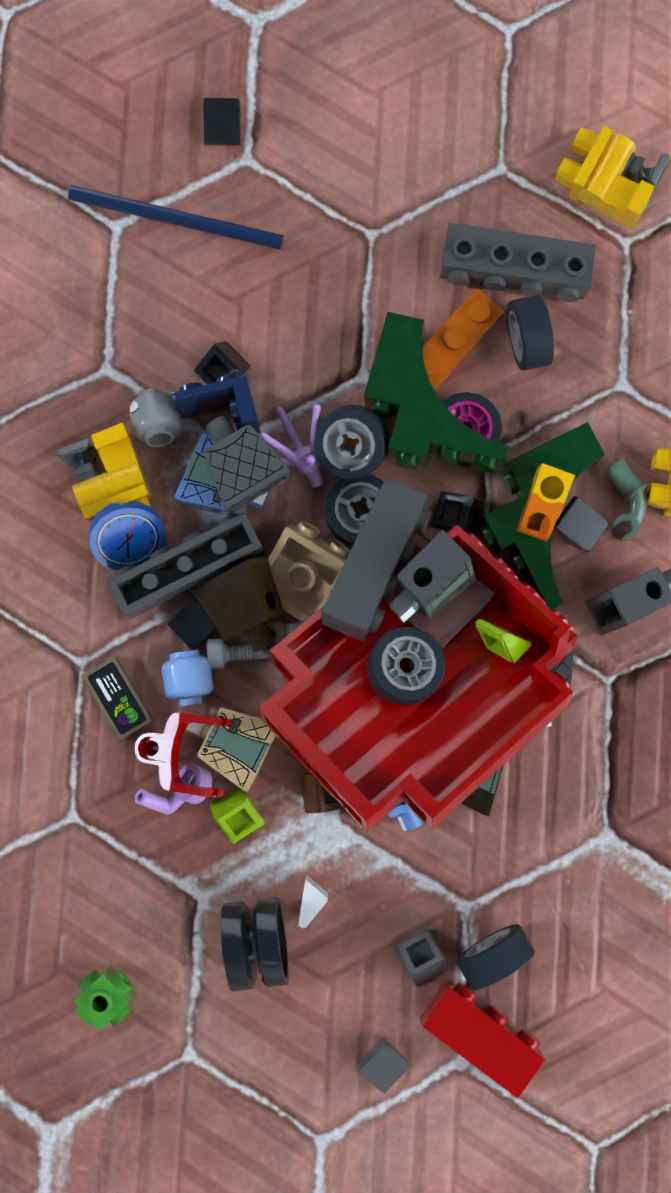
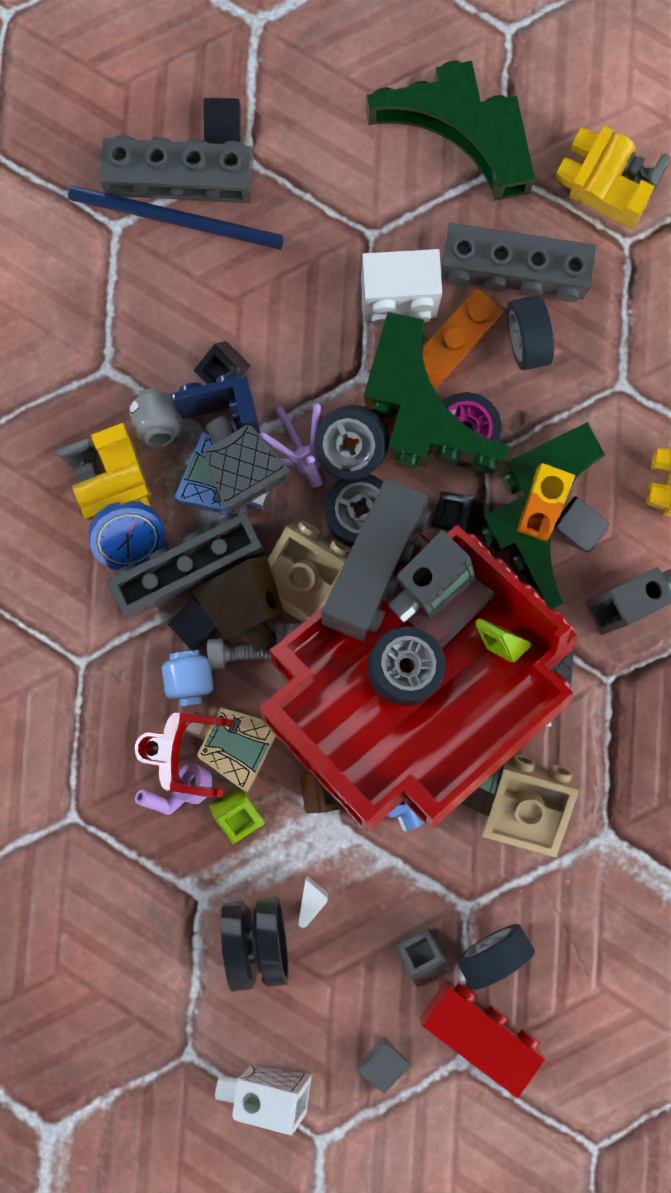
(114, 987): bright green brick -> none
(117, 698): tile -> none
(177, 169): none -> dark grey brick
(267, 1097): none -> white torso
(401, 284): none -> white brick
(452, 108): none -> dark green arch
(532, 806): none -> tan plate
(634, 494): sand green piece -> none

